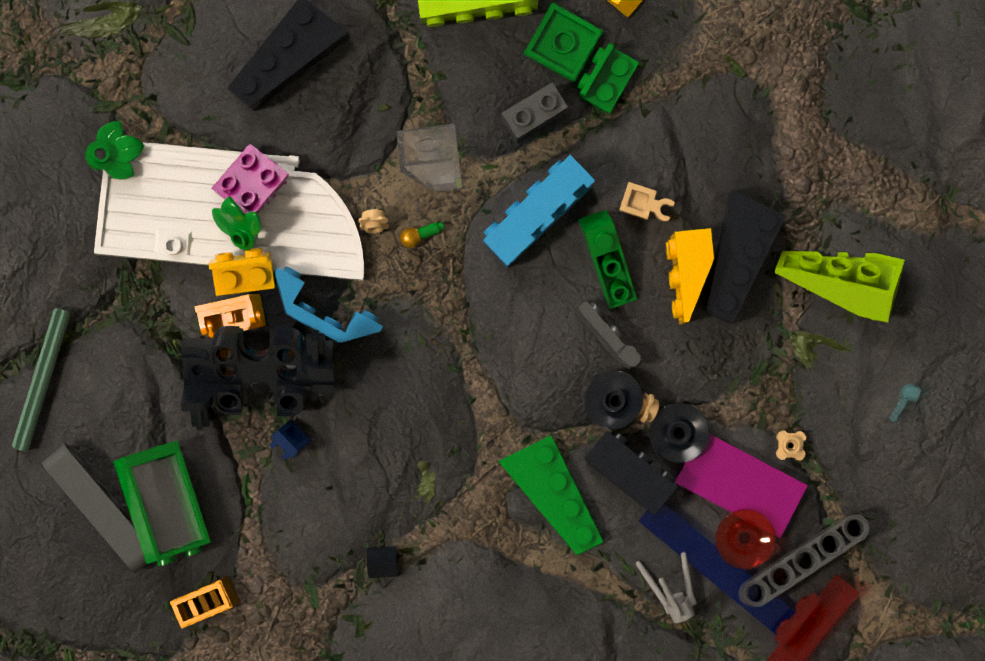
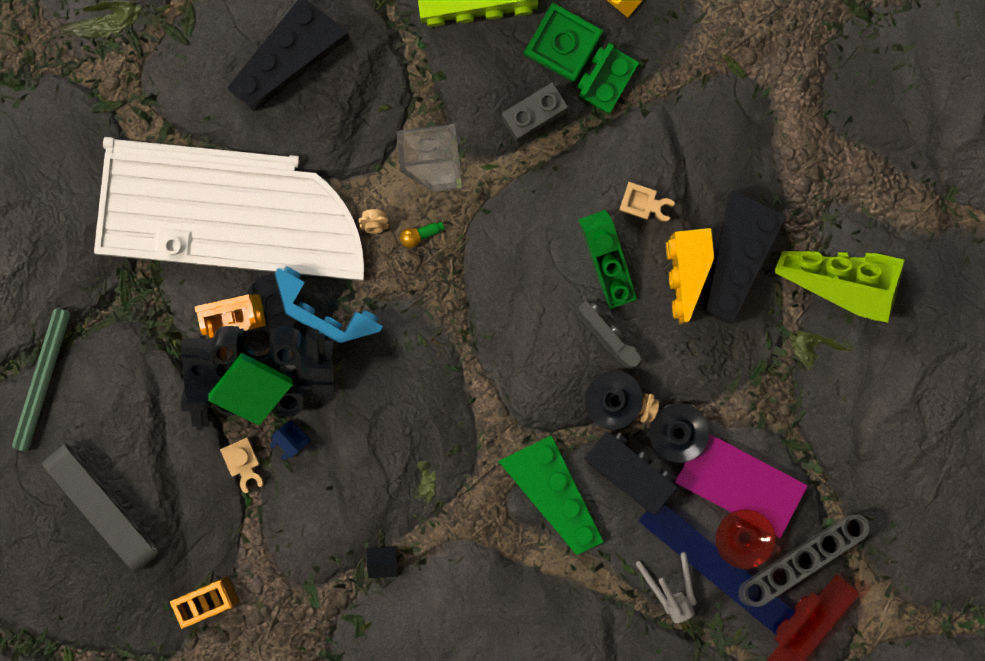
(118, 151): green plate -> none
(162, 503): window -> none
(239, 226): green plate -> none
(240, 460): none -> tan plate
(243, 272): yellow bracket -> none
(250, 389): none -> green tile
(251, 180): hinge -> none
(538, 211): dark azure wedge -> none
(784, 439): tan plate -> none
(907, 393): clear light blue hand -> none

